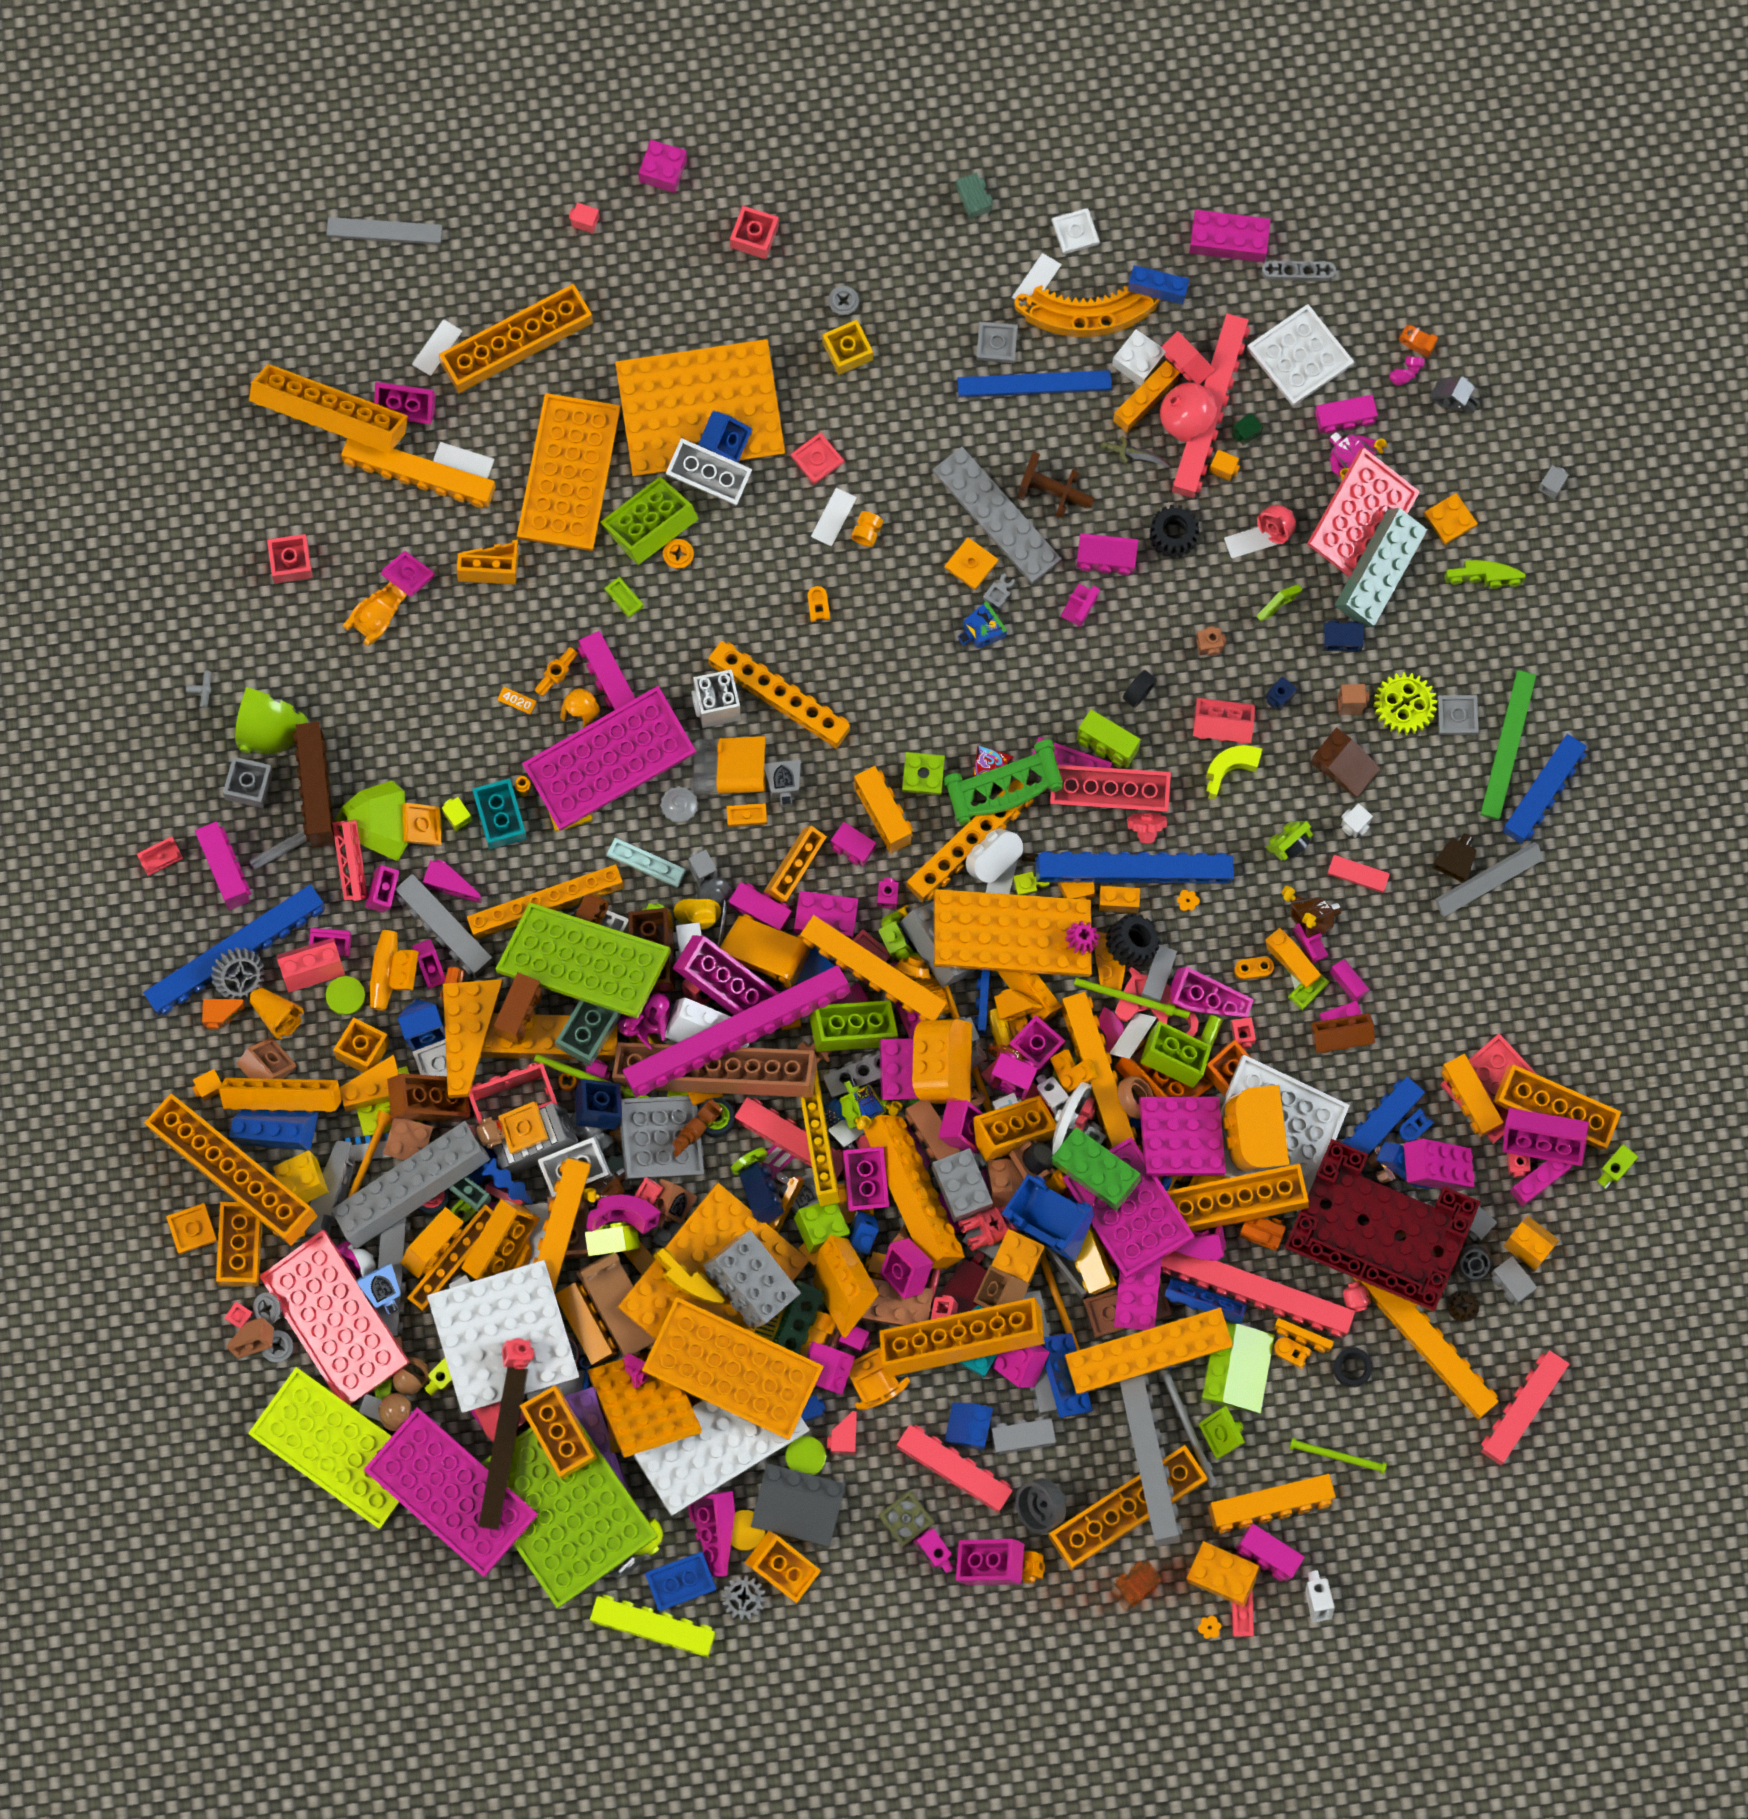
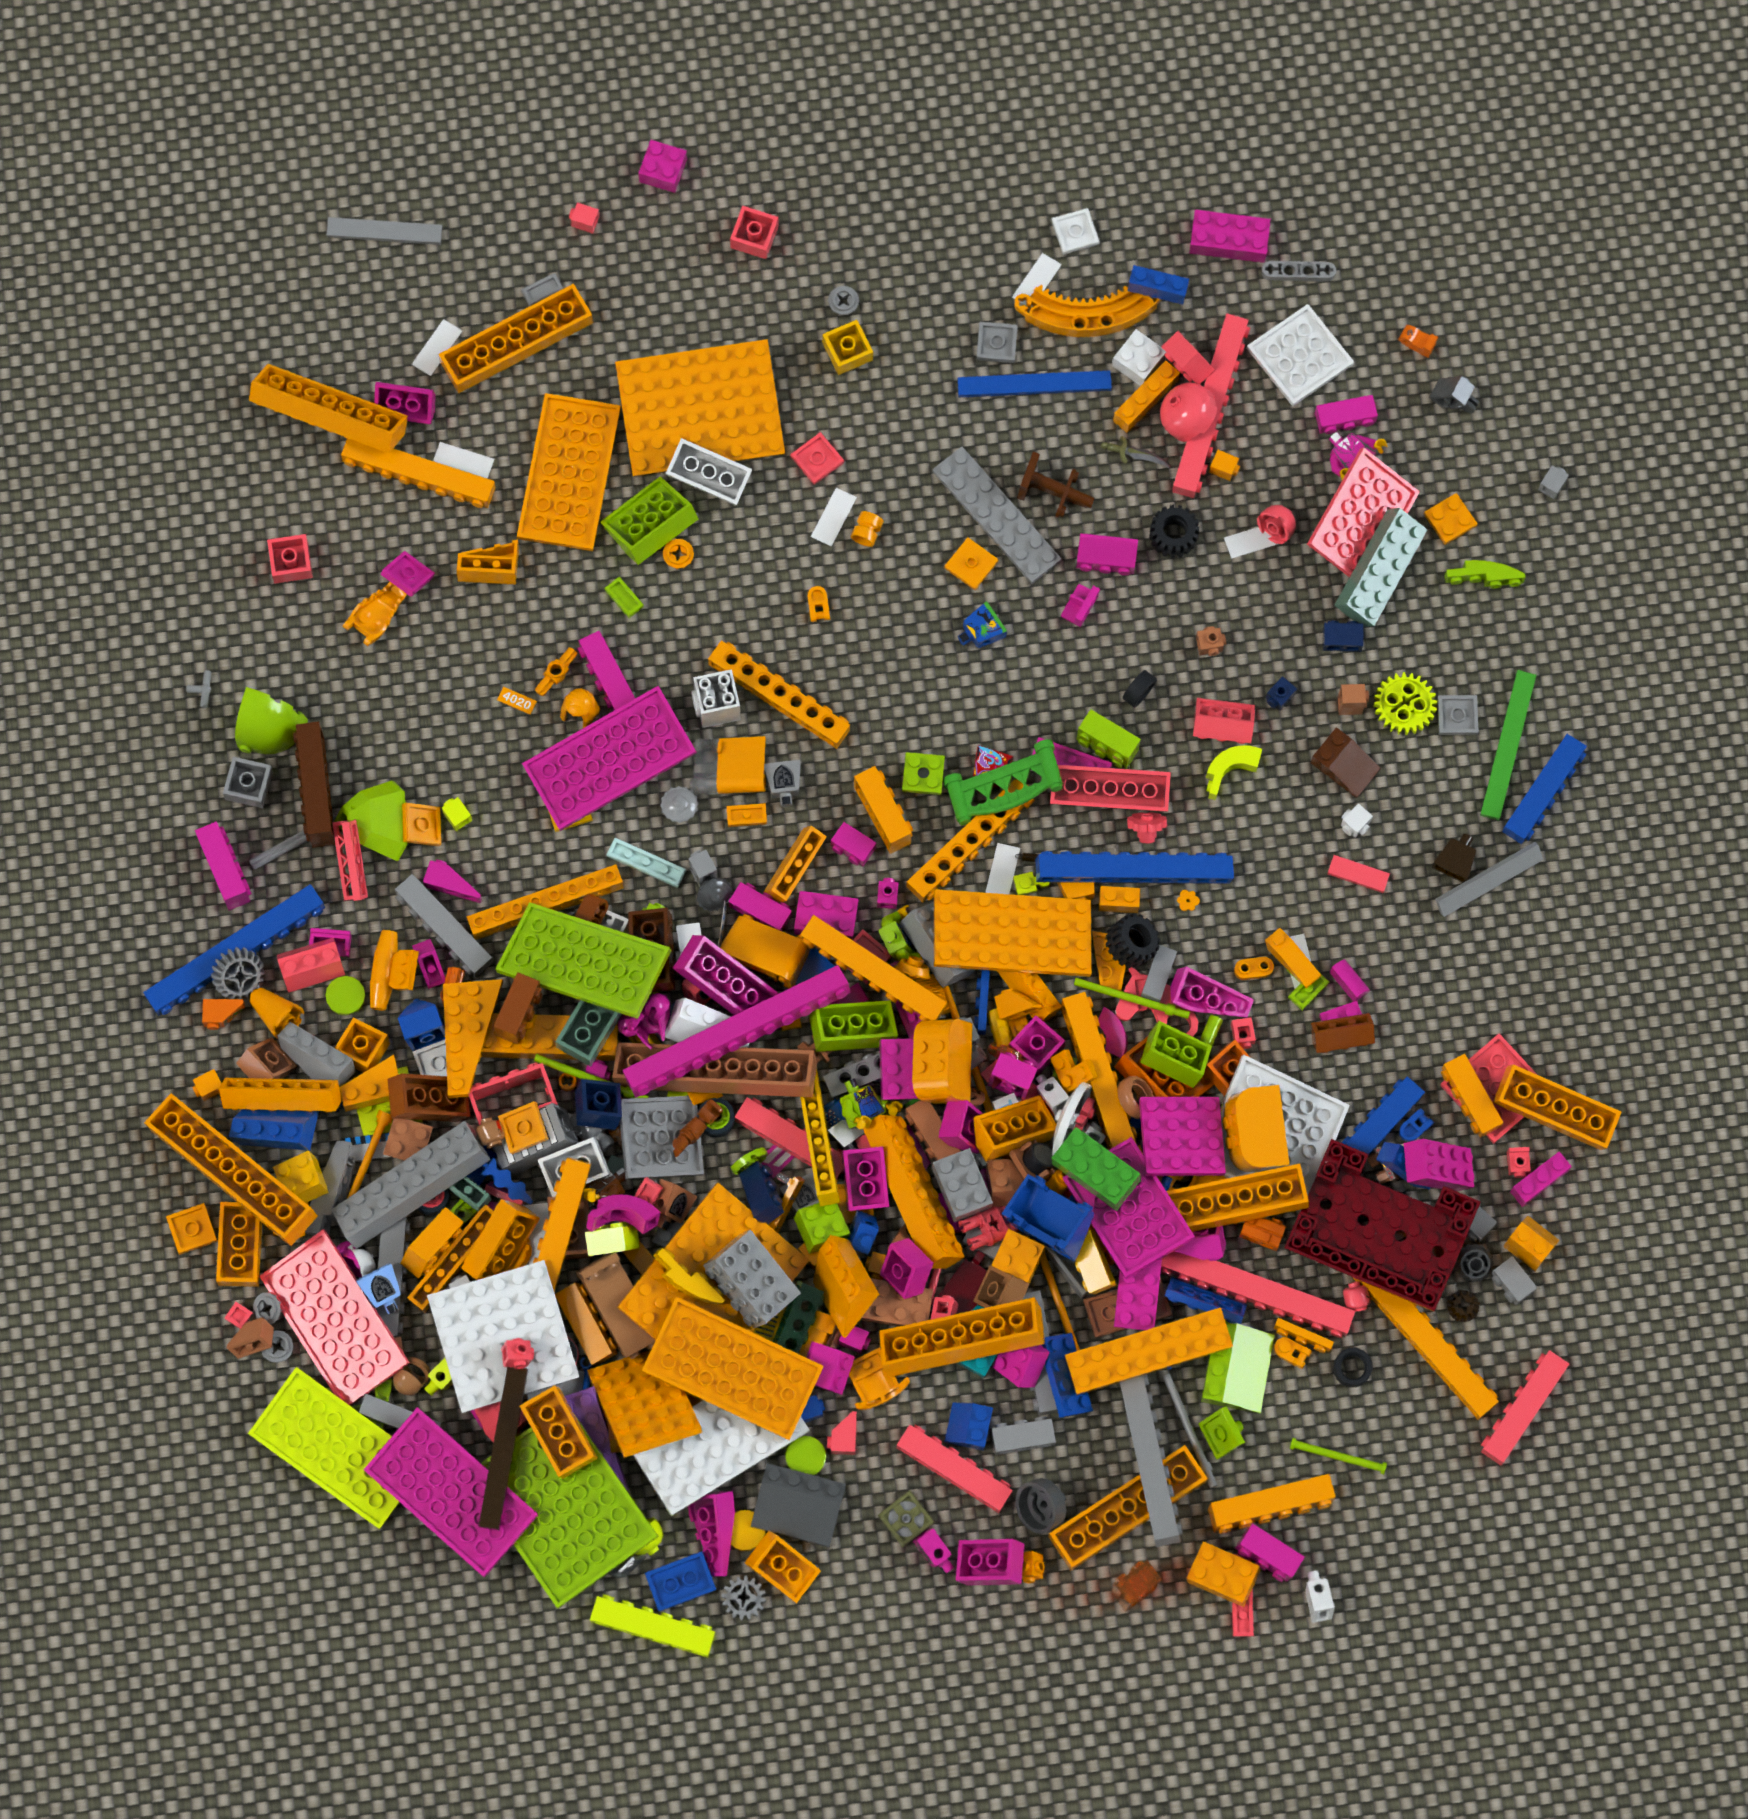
(160, 856): coral hinge -> none
(315, 1056): none -> light grey wedge
(382, 889): dark pink brick -> none
(394, 1411): medium nougat helmet -> none
(499, 813): teal brick -> none
(522, 786): light orange pin -> none
(541, 289): none -> light grey tile
(633, 1367): dark pink bracket -> none
(697, 910): yellow piece -> none
(725, 436): blue slope -> none
(973, 195): sand green brick -> none
(994, 855): white brick -> none
(997, 593): light grey plate -> none
(1078, 943): dark pink gear -> none
(1132, 1035): white sticker -> none
(1215, 1627): light orange plant -> none
(1246, 429): dark green brick -> none
(1283, 597): lime tile -> none
(1291, 840): lime piece -> none
(1312, 914): reddish brown torso -> none
(1312, 946): dark pink panel -> none
(1403, 376): dark pink arm -> none
(1545, 1136): dark pink brick -> none
(1623, 1159): lime torso -> none

